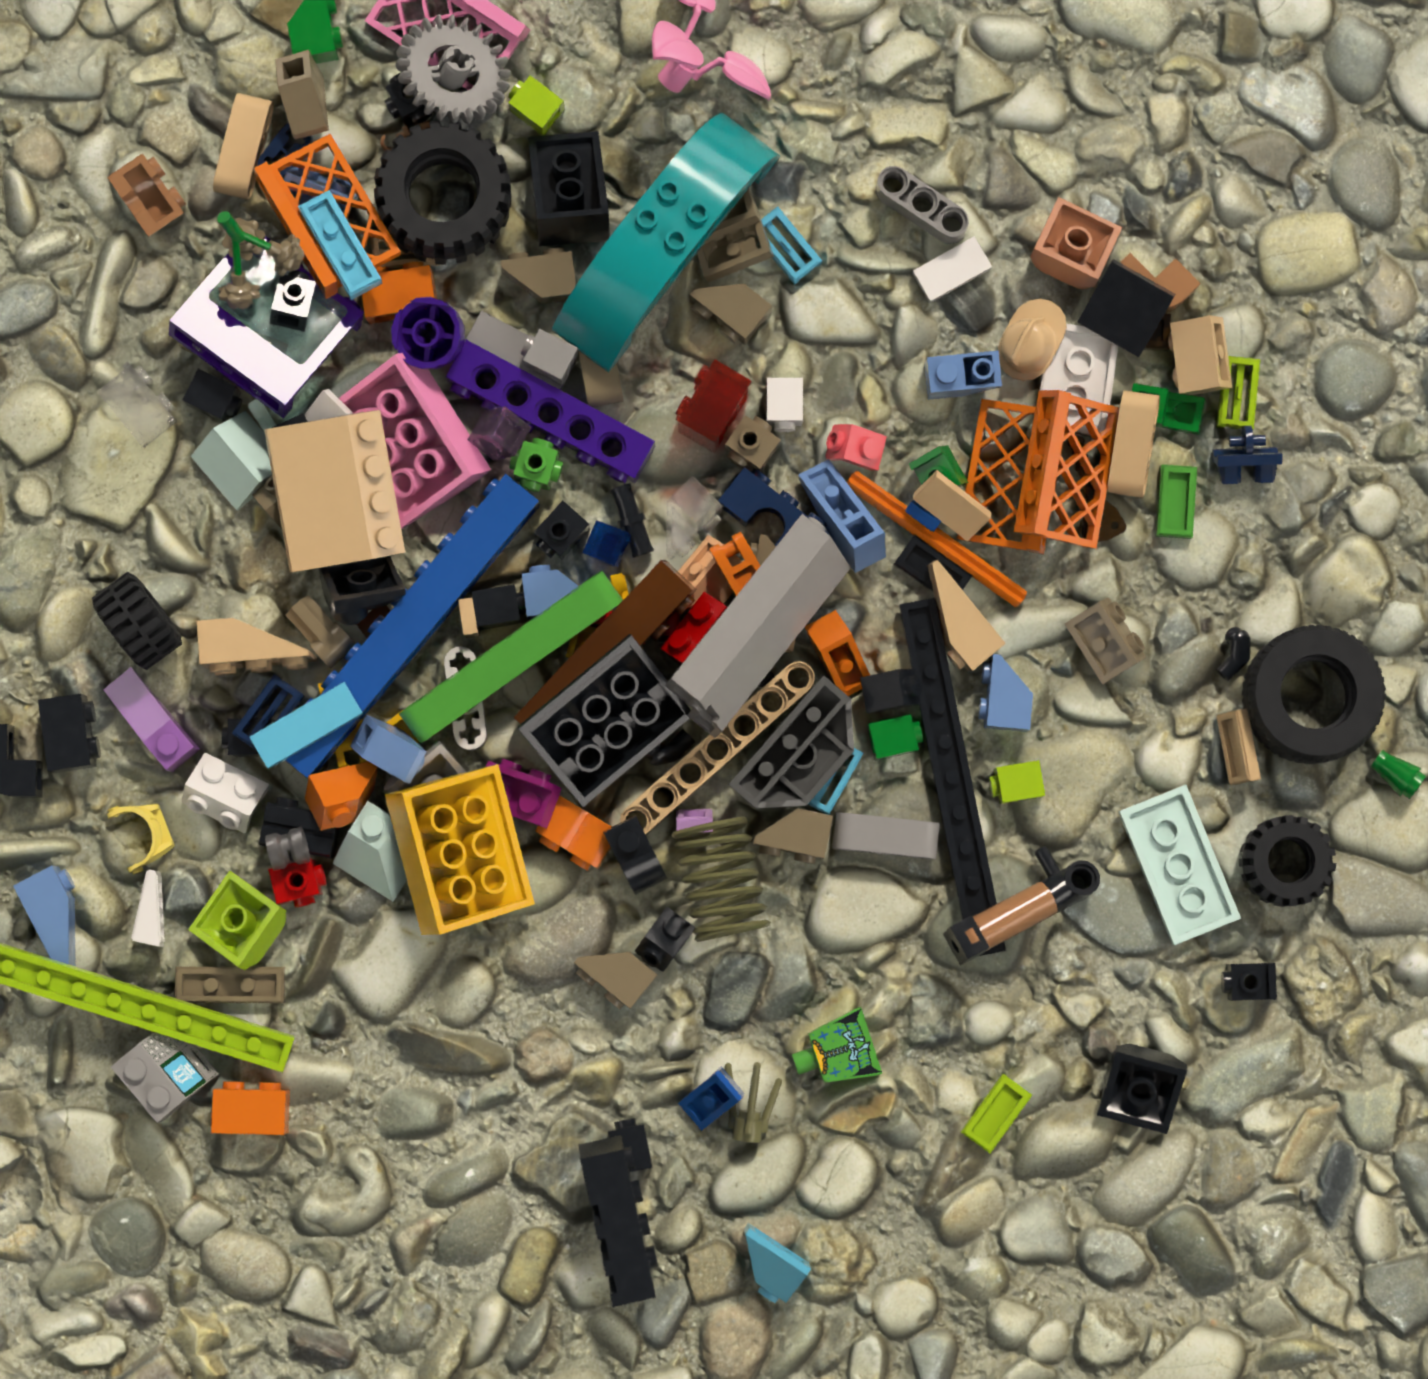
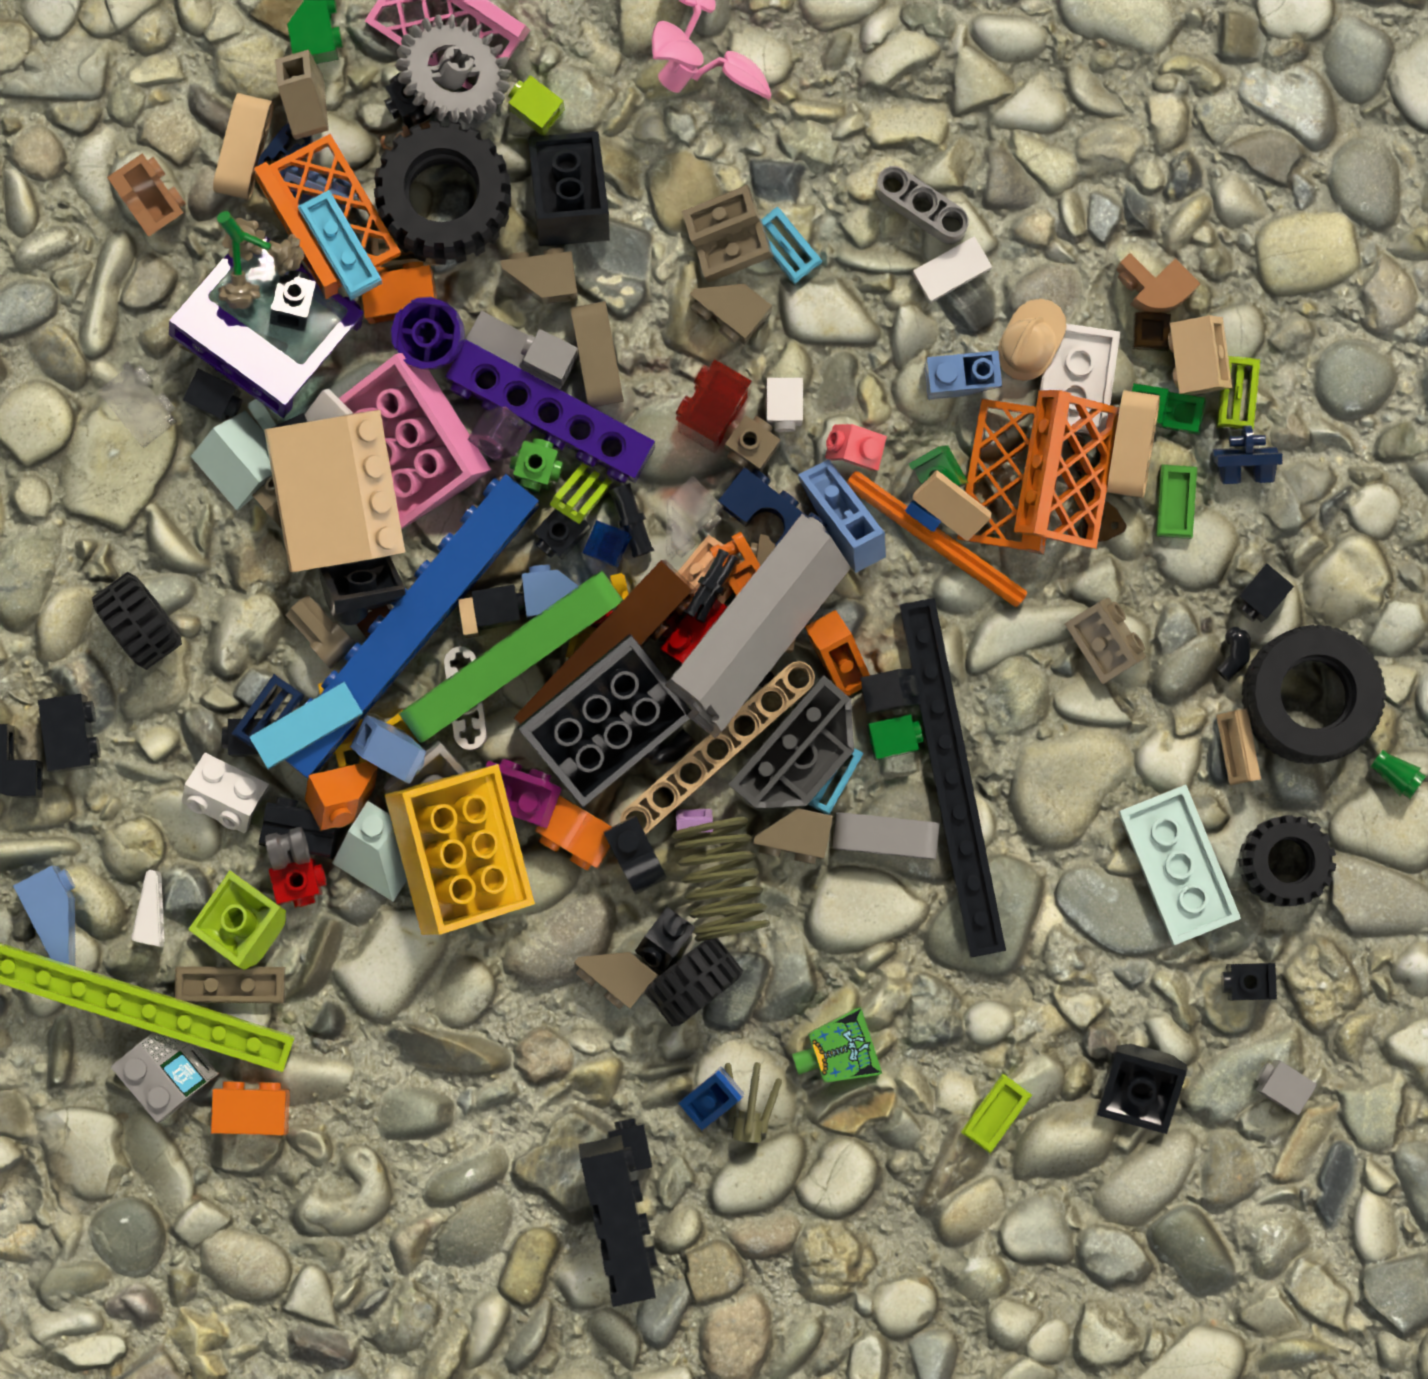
(151, 720): medium lavender slope -> none
(161, 837): light yellow helmet -> none
(234, 644): tan slope -> none
(589, 480): none -> lime tile
(661, 238): teal slope -> none
(694, 981): none -> black tyre
(711, 585): none -> black pin
(774, 1266): medium azure slope -> none
(917, 557): black tile -> none
(962, 624): tan slope -> none
(1007, 699): medium blue slope -> none
(1017, 782): lime brick -> none
(1023, 910): piece -> none
(1074, 245): nougat slope -> none
(1126, 308): black tile -> none
(1262, 594): none -> black brick
(1285, 1086): none -> light grey brick

